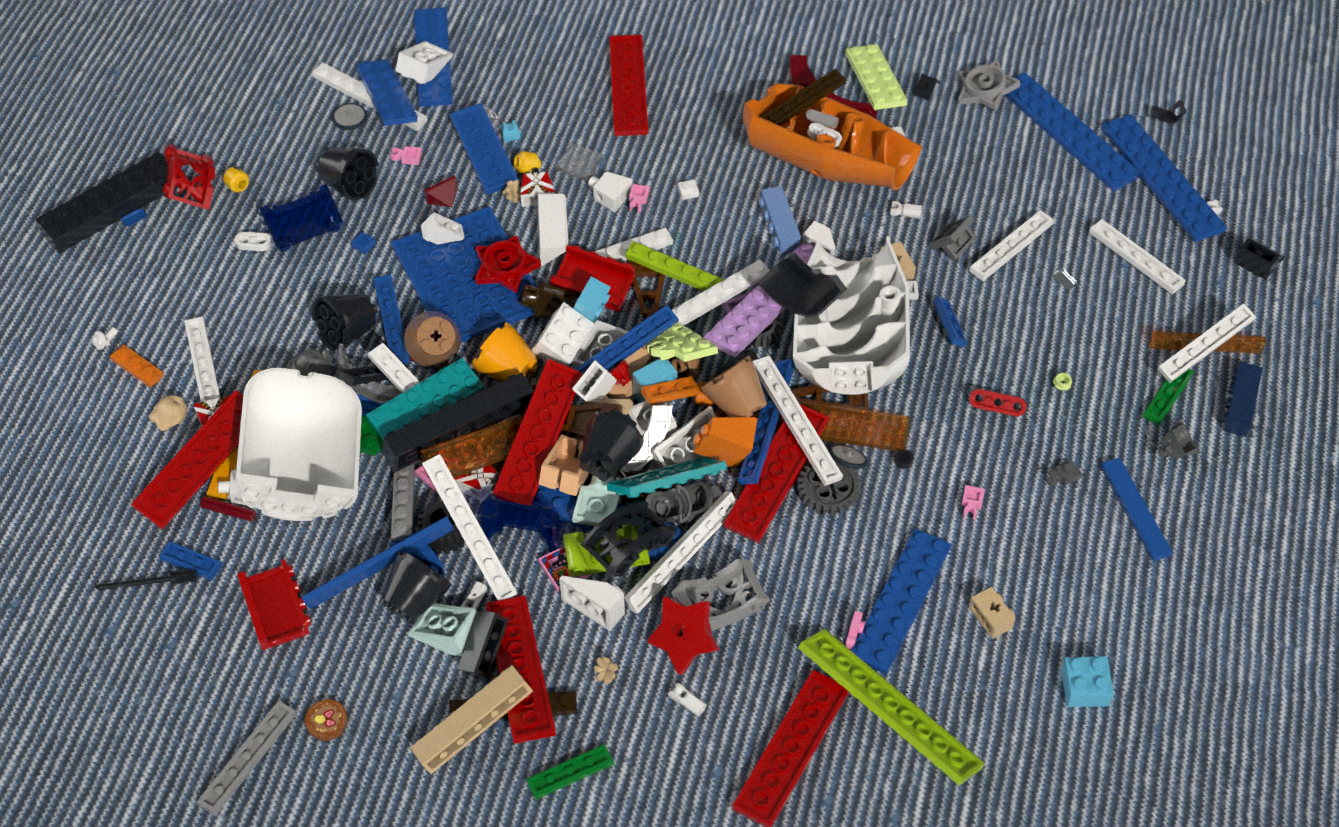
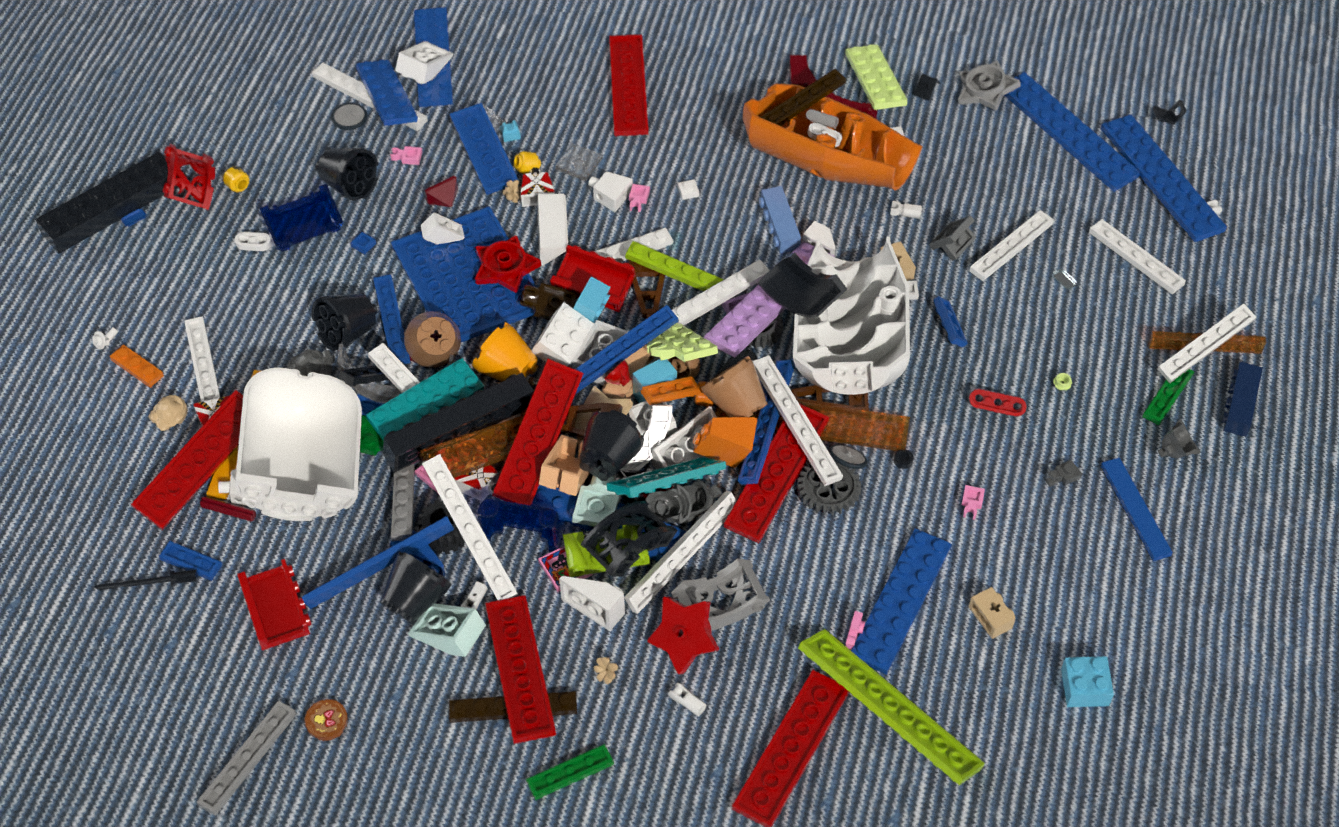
(471, 719): tan brick -> none
(483, 644): black brick -> none
(594, 383): white torso -> none
(1258, 258): black slope -> none

